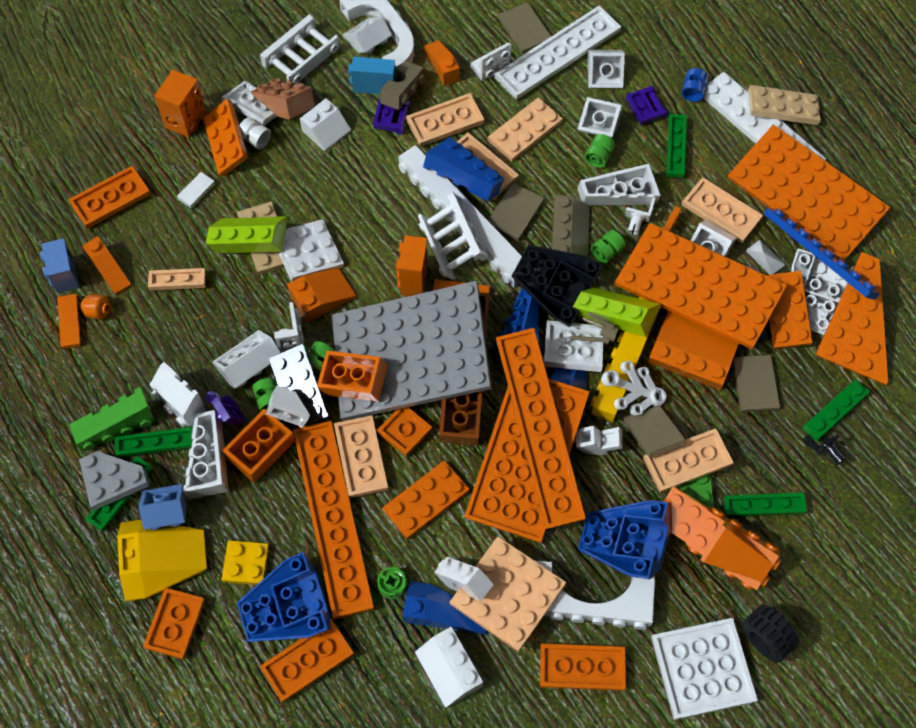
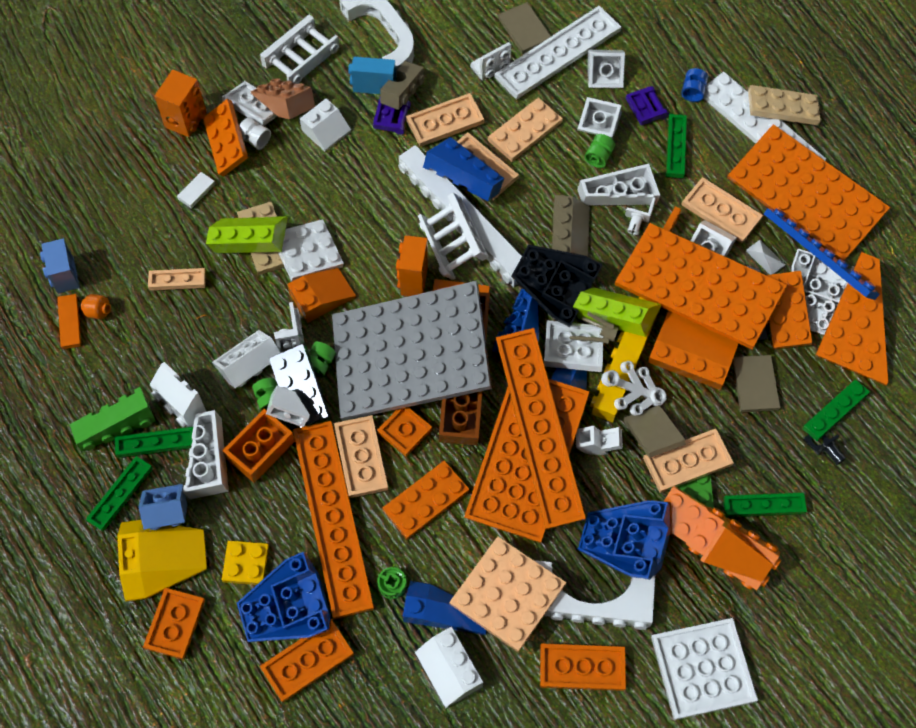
(106, 265): orange slope -> none
(109, 197): orange plate -> none
(110, 478): light grey plate -> none
(226, 408): dark purple plate -> none
(352, 376): orange brick -> none
(368, 34): white slope -> none
(443, 62): orange slope -> none
(469, 578): white arch -> none
(515, 211): dark tan tile -> none
(608, 246): bright green wheel -> none
(770, 633): black tyre -> none

